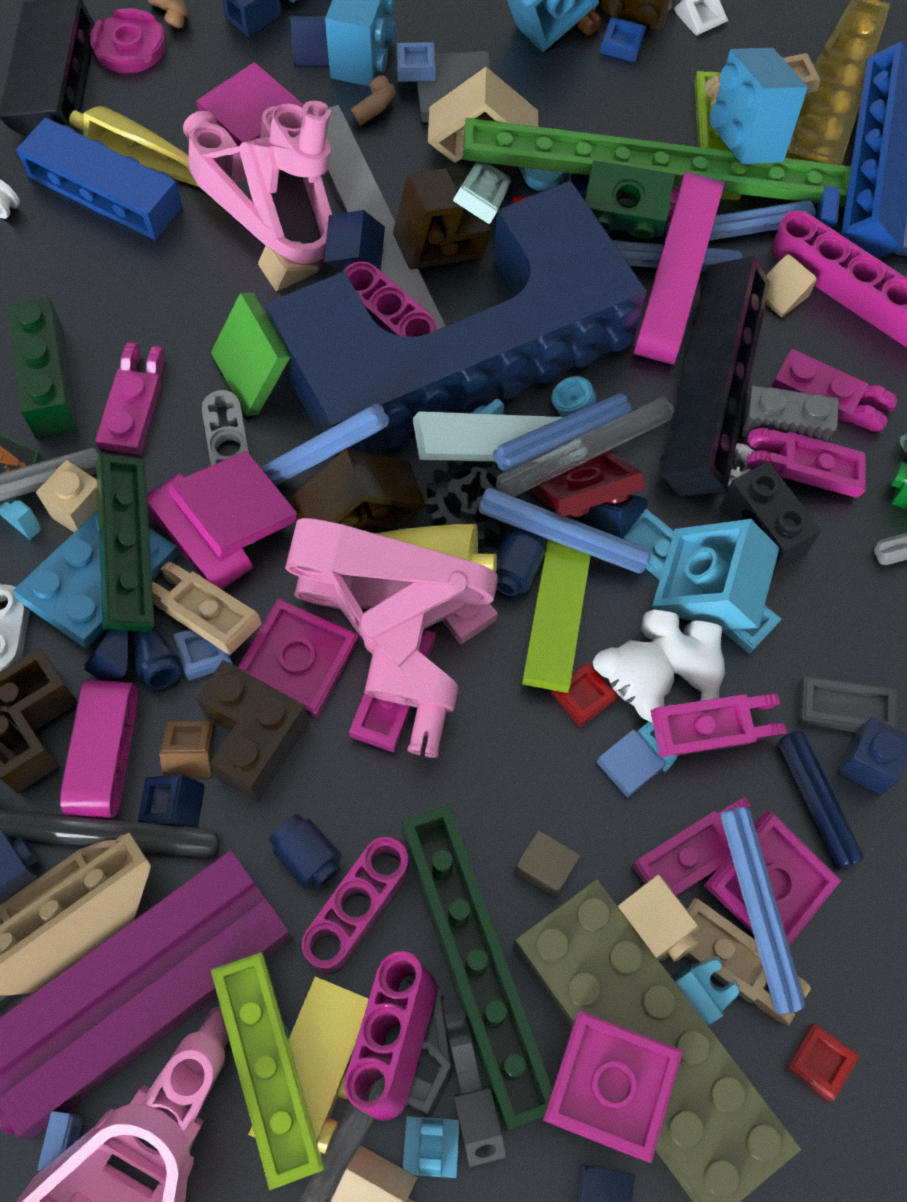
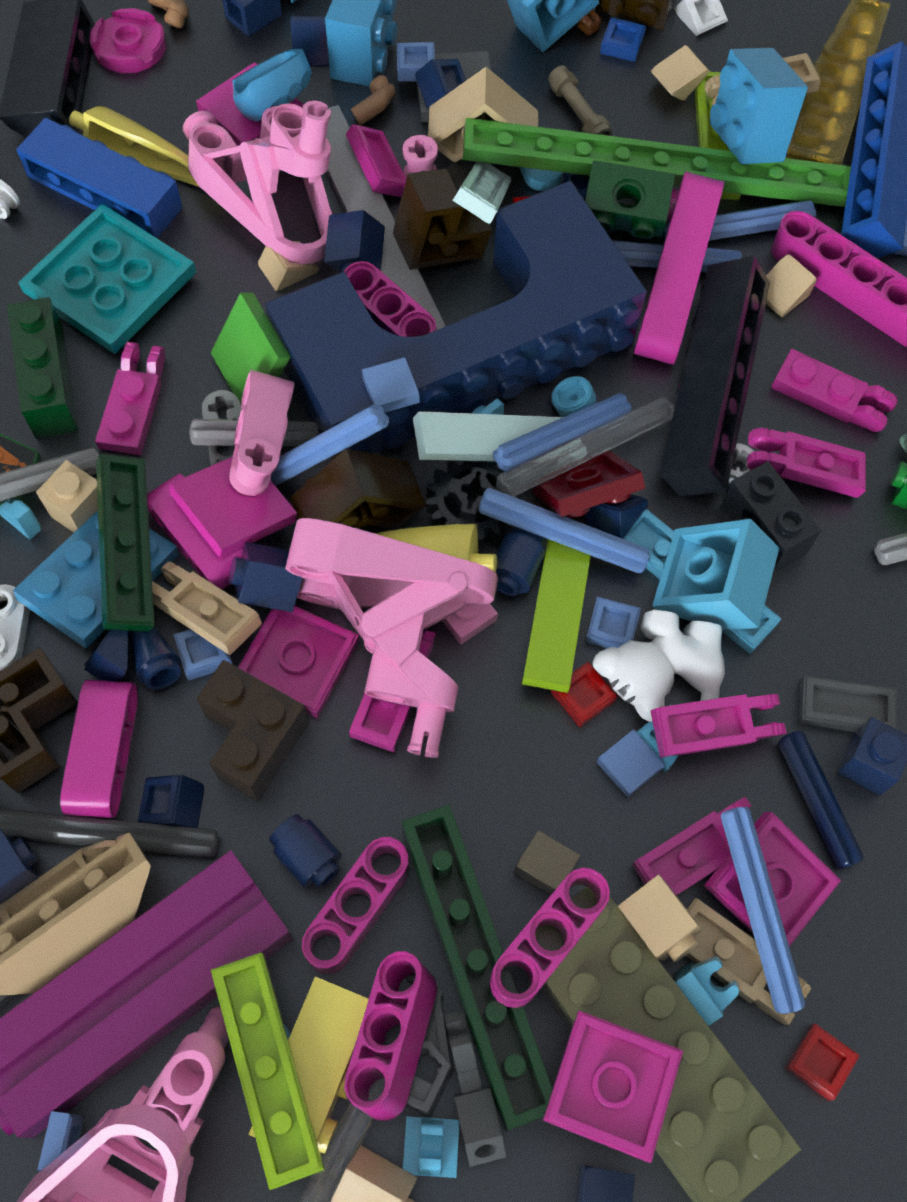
(108, 277): none -> teal plate
(187, 749): medium nougat slope -> none
(222, 432): none -> light grey axle
(260, 432): none -> bright pink piece
(262, 578): none -> dark blue brick
(271, 83): none -> dark azure piece
(377, 160): none -> dark pink tile
(391, 385): none -> medium blue tile
(420, 154): none -> bright pink bush
(439, 78): none -> dark blue slope
(563, 915): none -> dark pink beam
(565, 85): none -> dark tan bar
(612, 623): none -> medium blue tile
(680, 72): none -> tan slope
(789, 411): flat silver brick -> none
(828, 206): blue tile -> none

